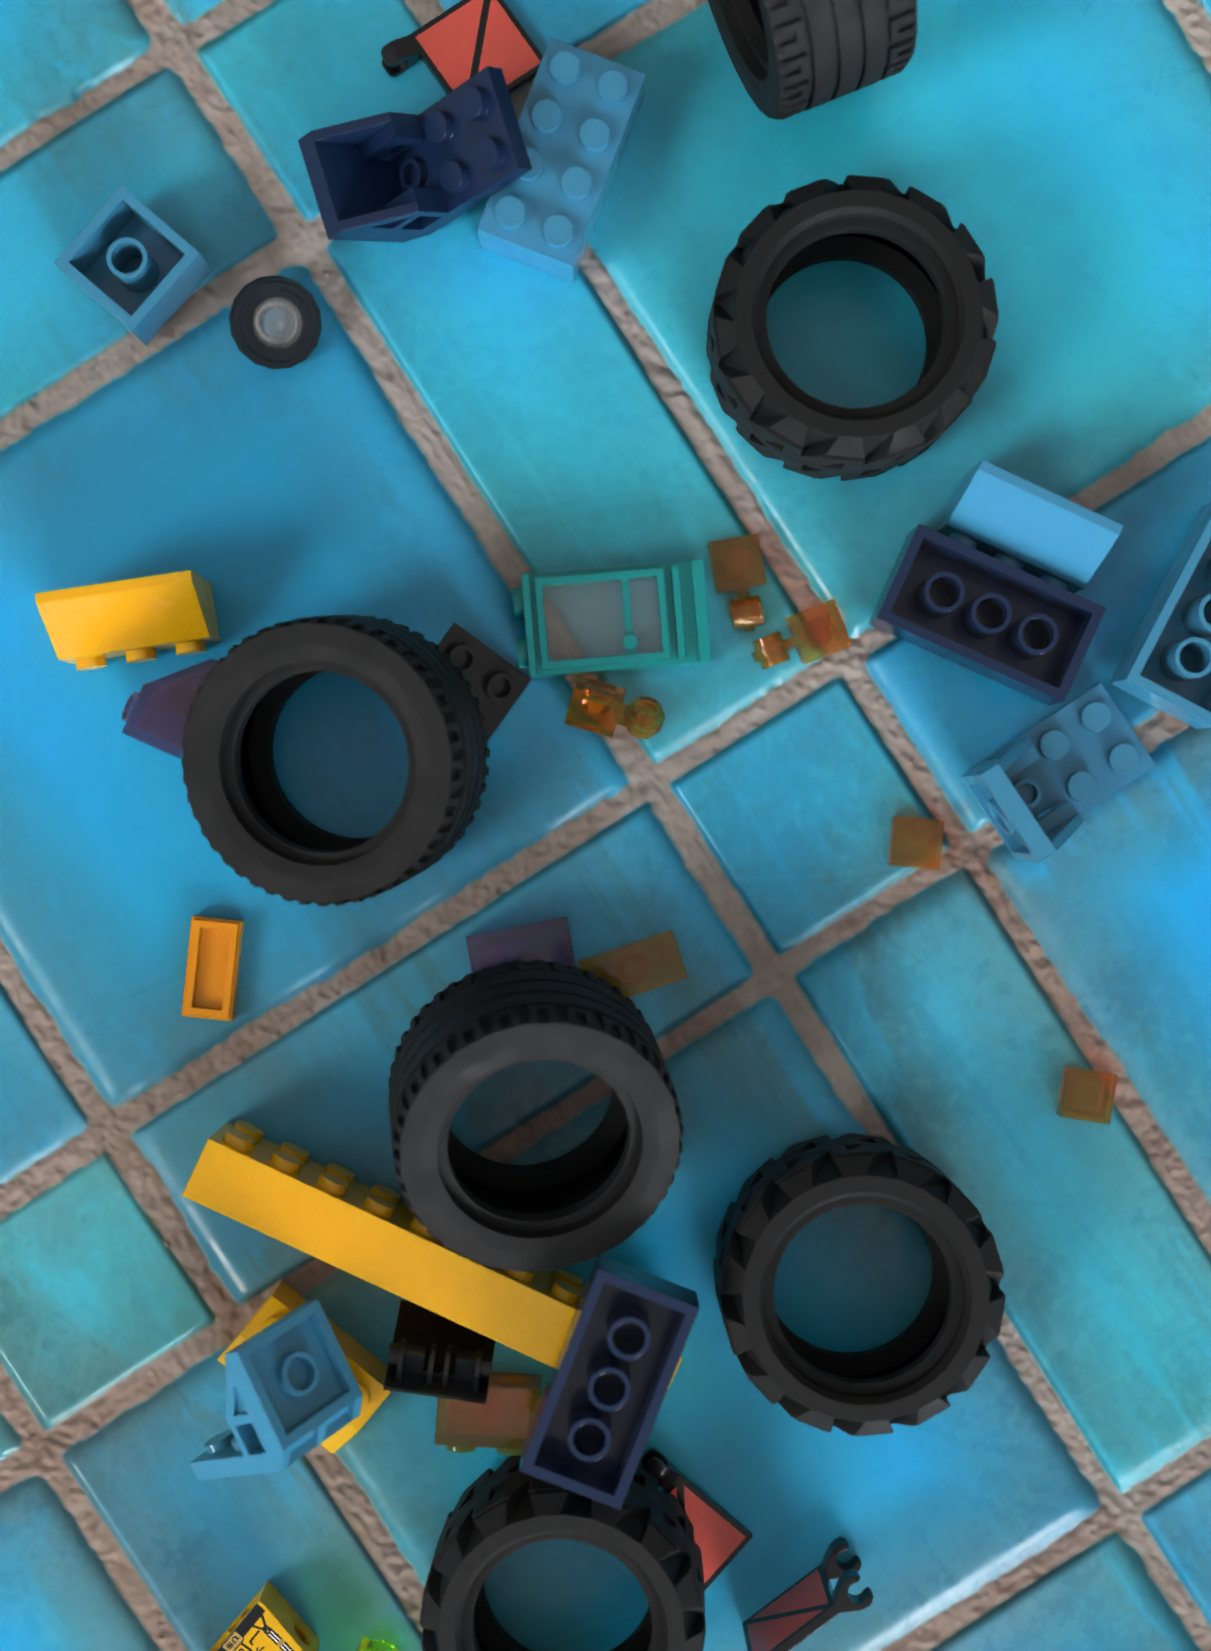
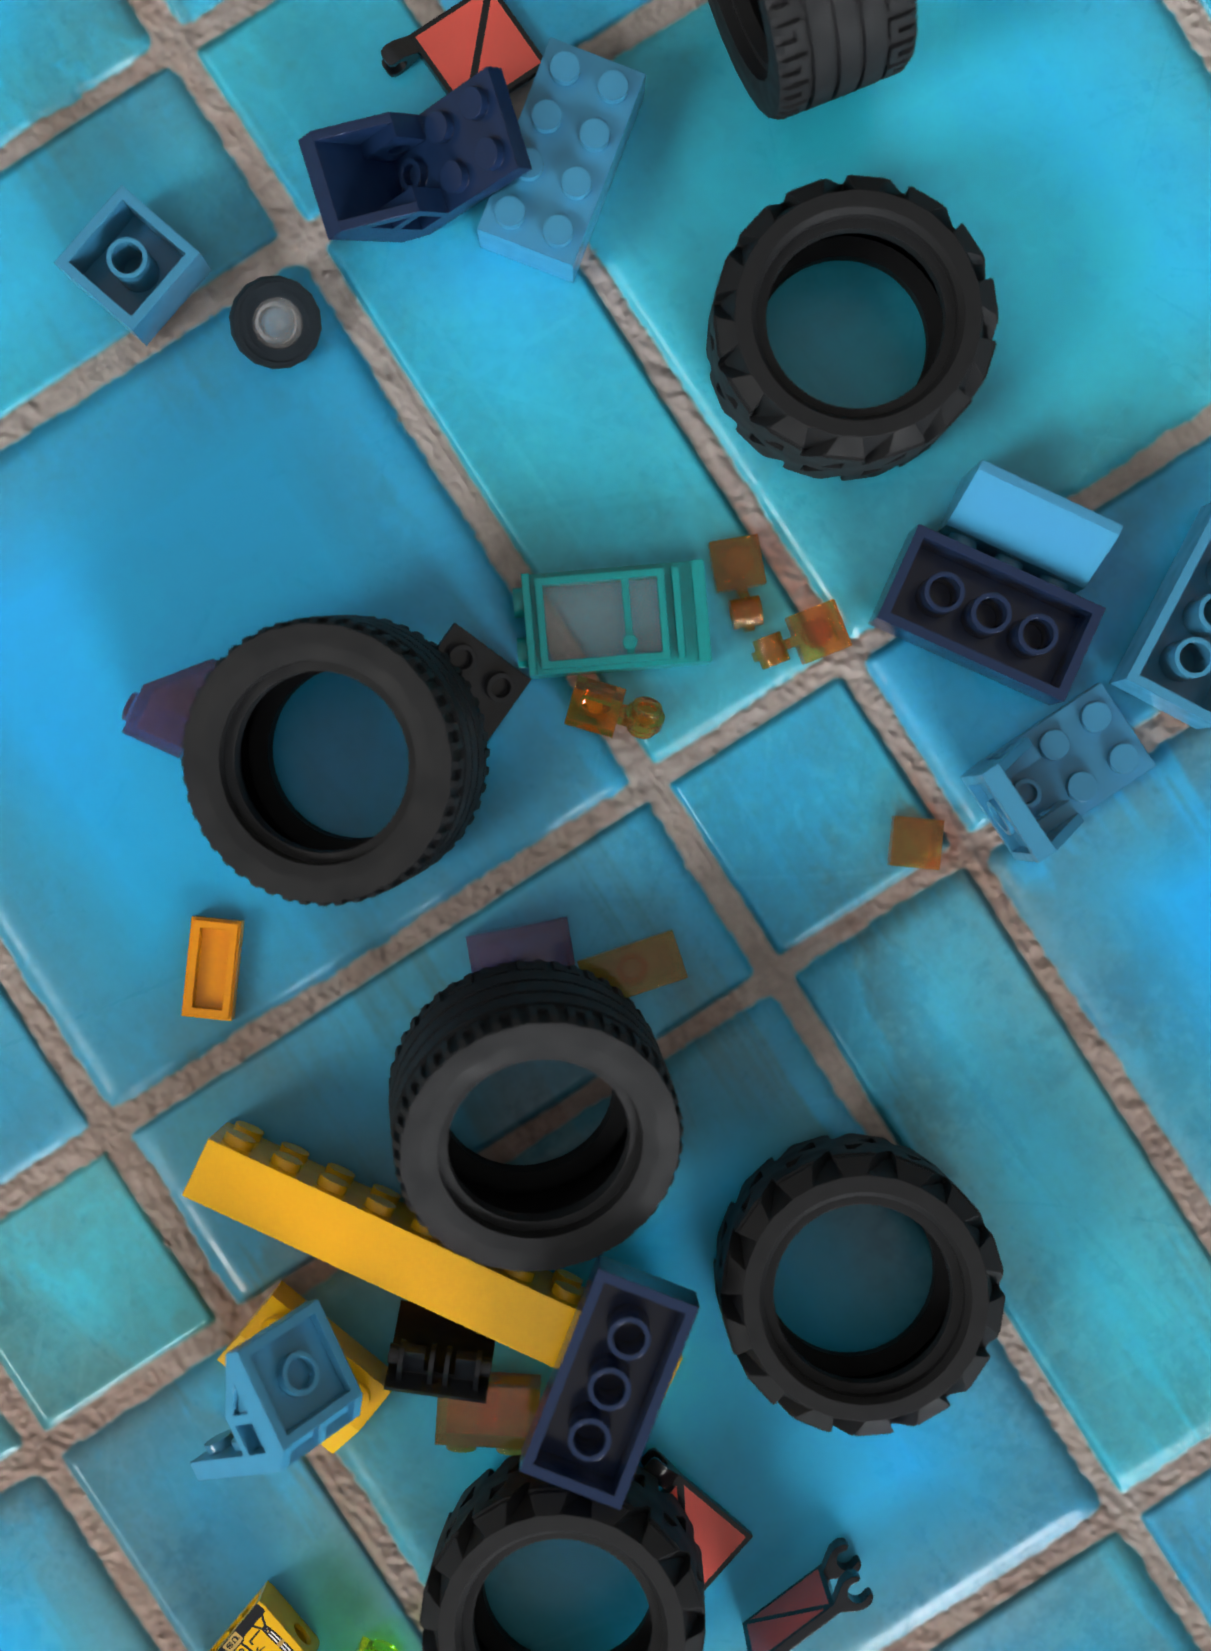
(130, 619): yellow slope -> none
(1086, 1094): clear orange tile -> none

